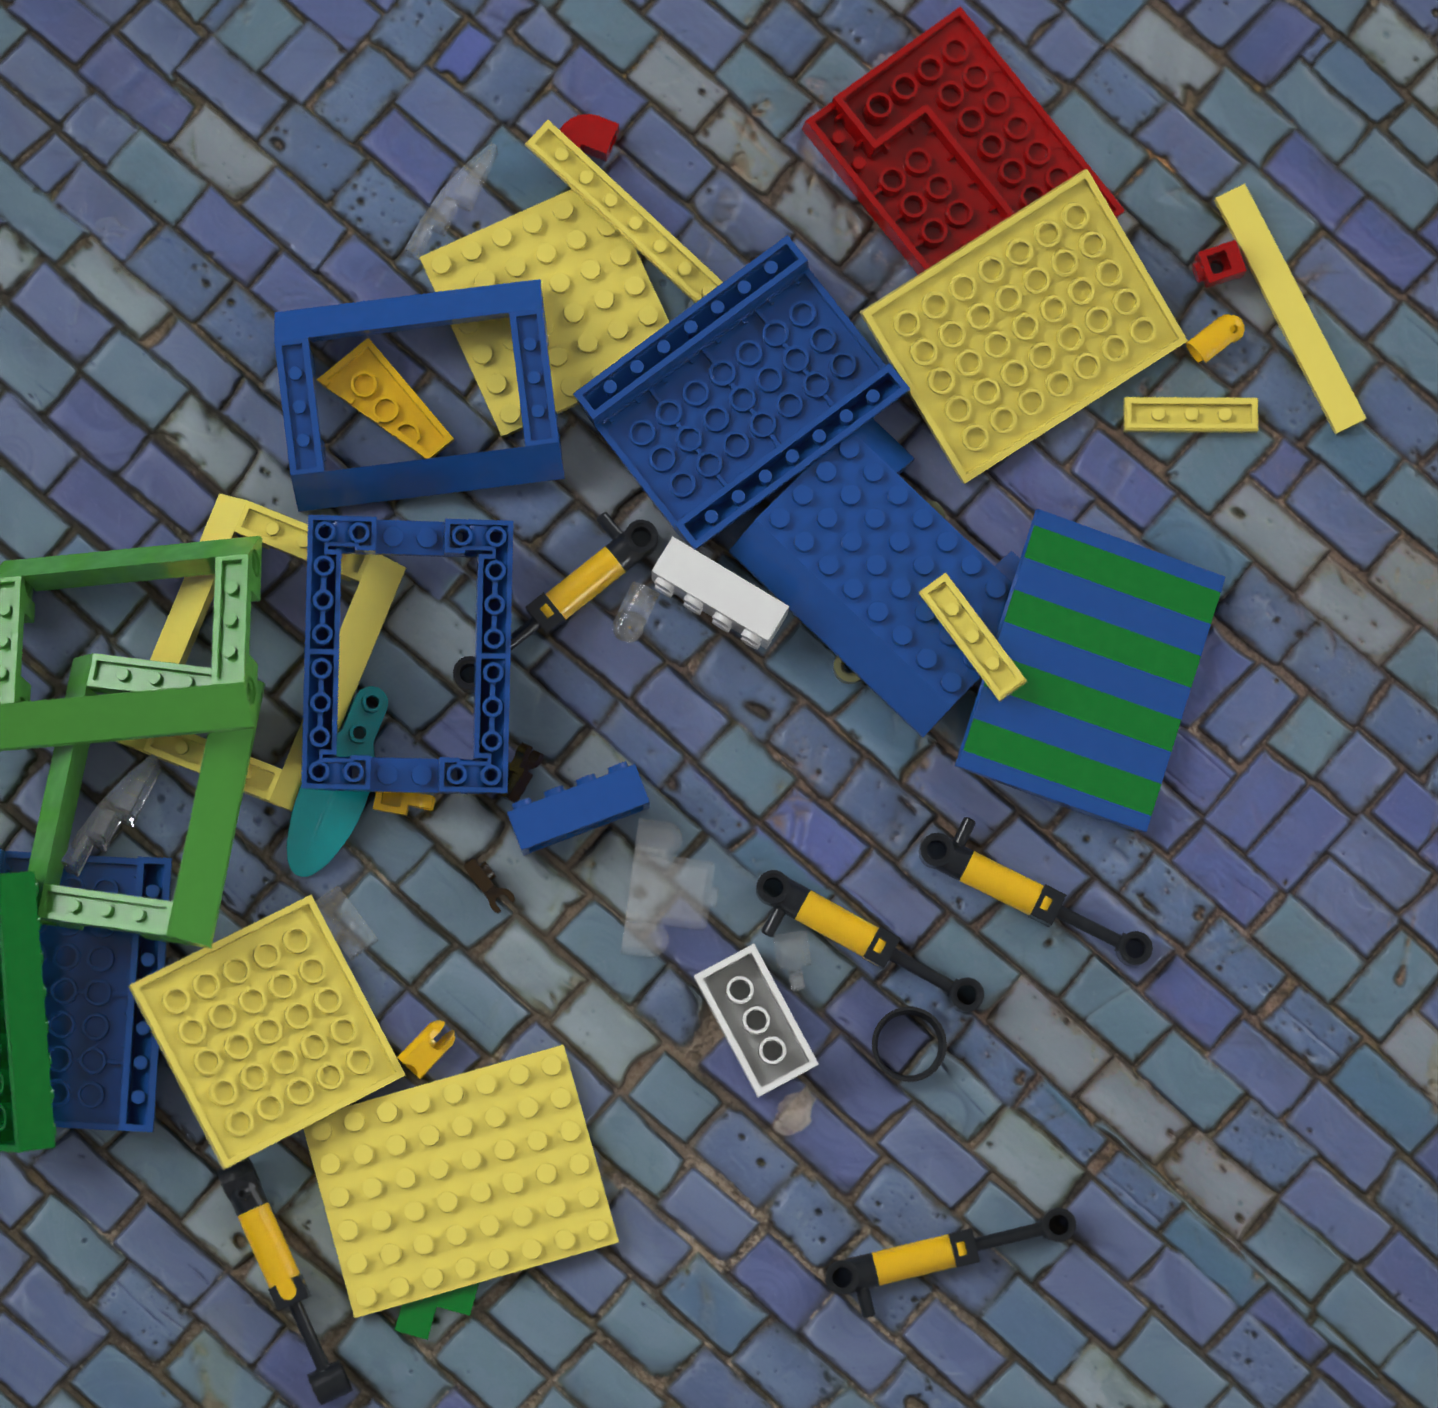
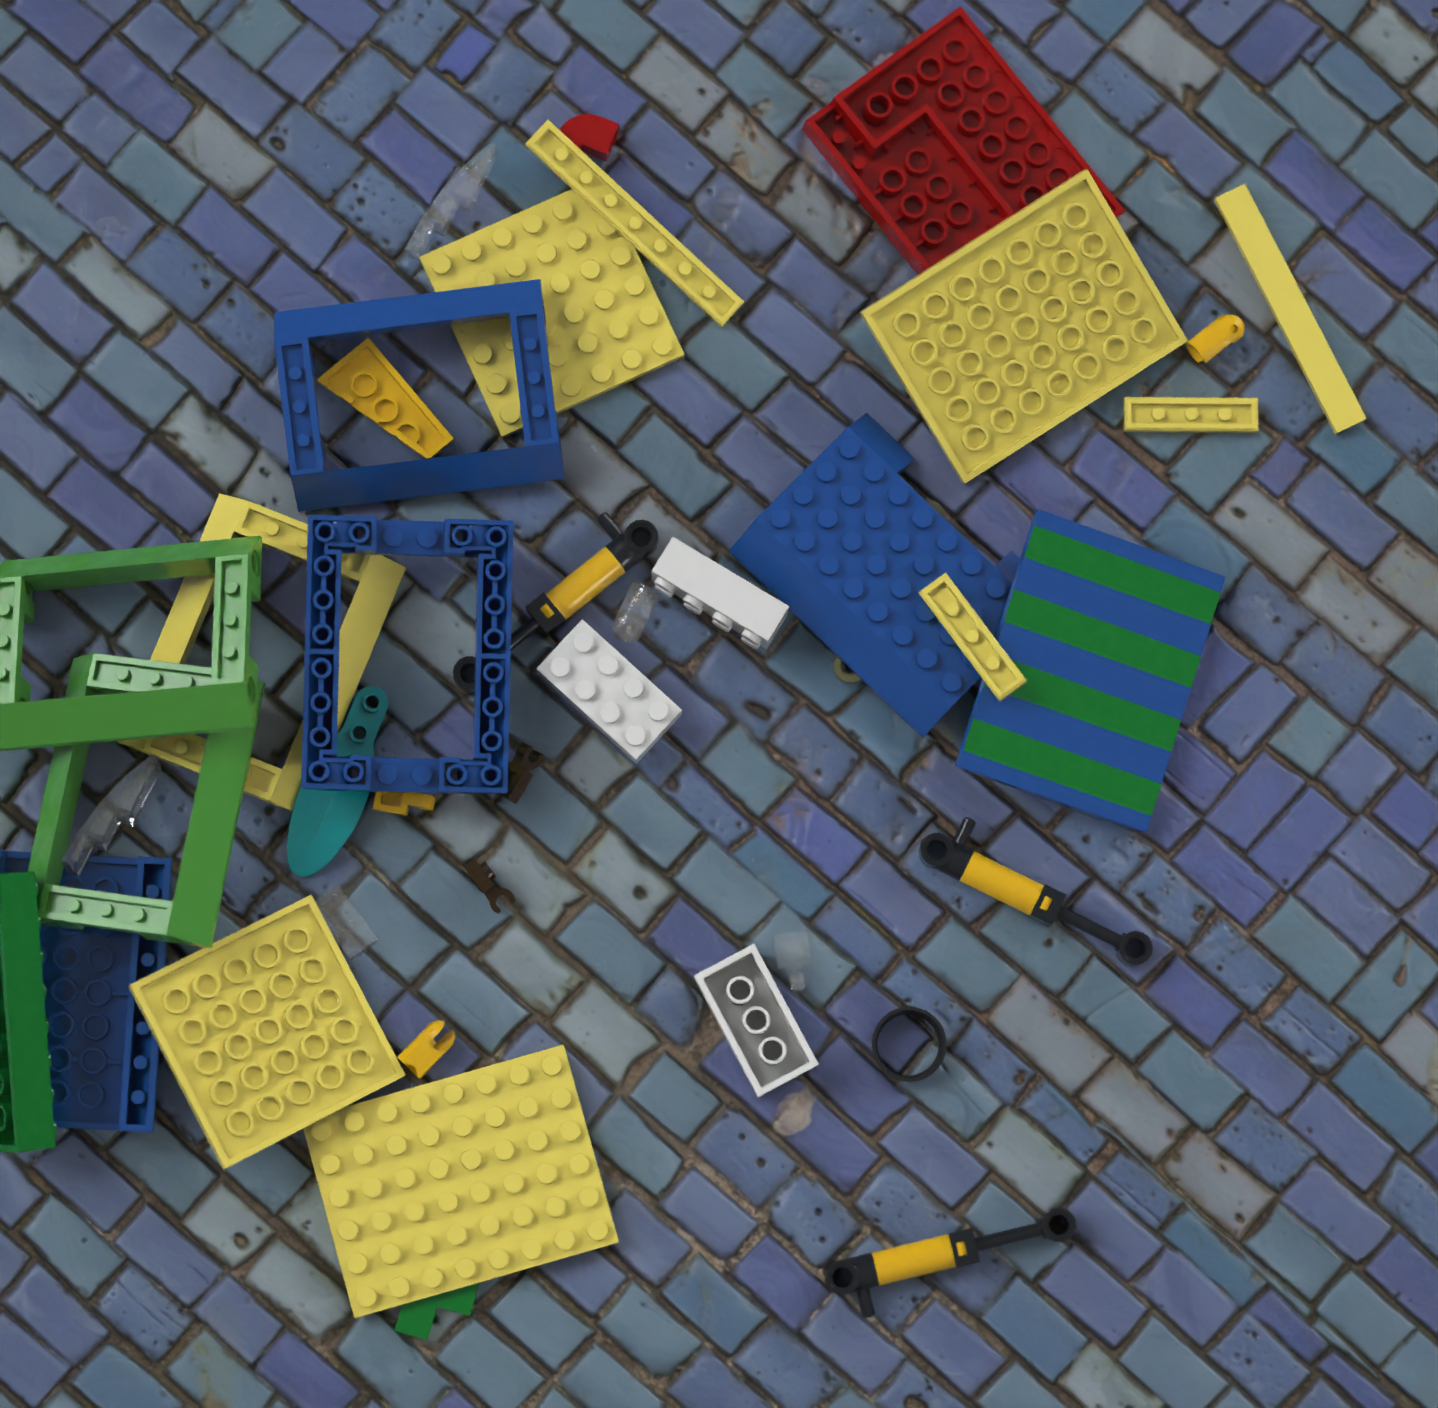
(280, 1271): black piece -> none
(579, 808): blue brick -> none
(609, 691): none -> white brick
(664, 890): clear brick -> none
(739, 394): blue slope -> none
(853, 933): piece -> none
(1229, 259): red brick -> none

